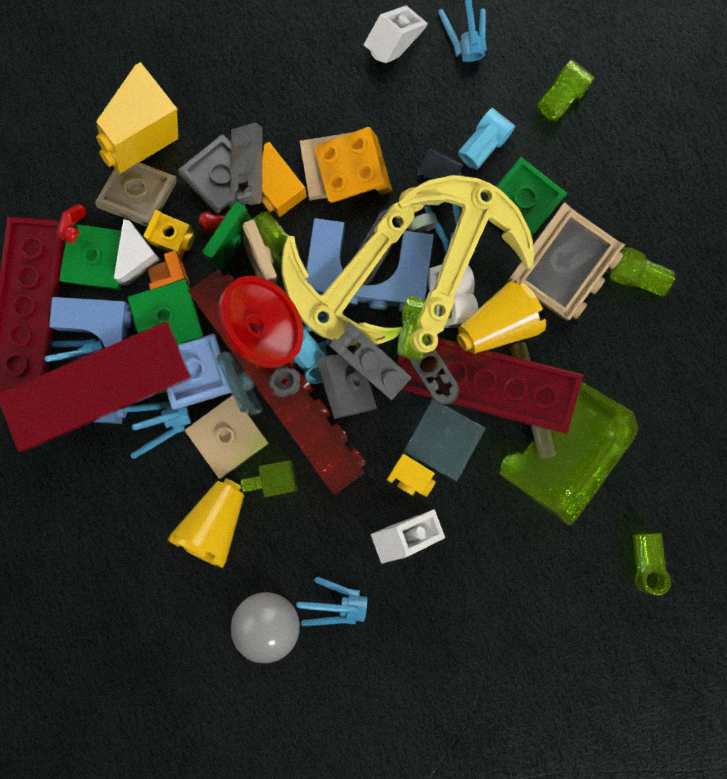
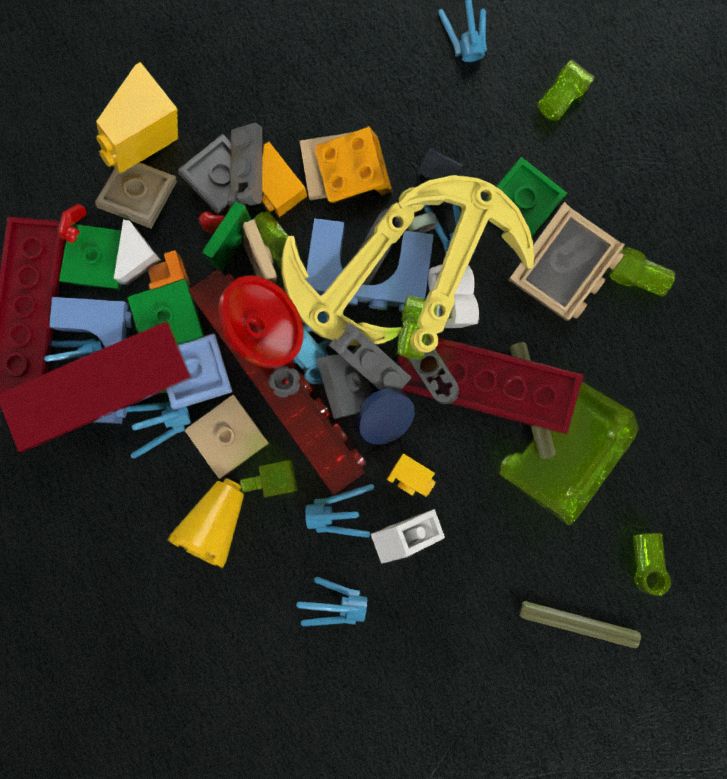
(159, 228): yellow brick -> none
(239, 383): clear light blue plate -> none
(265, 627): light grey piece -> none
(321, 516): none -> dark azure plant
(385, 416): none -> dark blue tile
(394, 33): white slope -> none
(444, 440): clear light blue plate -> none
(489, 134): medium azure piece -> none
(503, 319): yellow cone -> none
(580, 624): none -> olive axle

